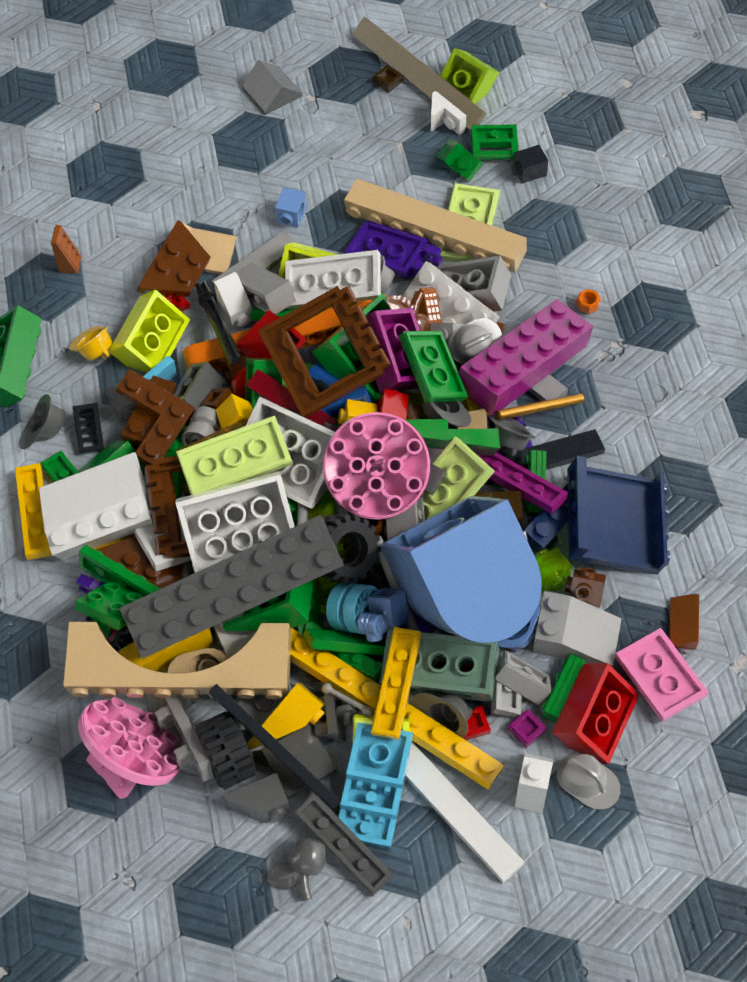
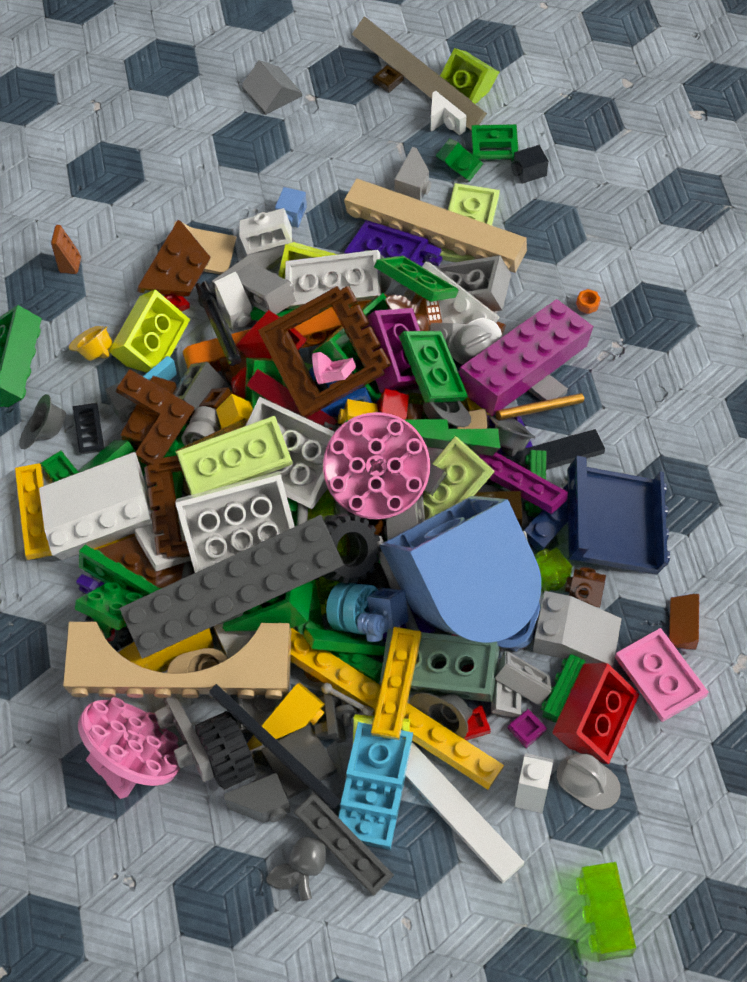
(265, 231): none -> white brick
(329, 371): none -> bright pink tile
(413, 176): none -> light grey slope
(416, 278): none -> green tile
(606, 912): none -> clear neon green brick

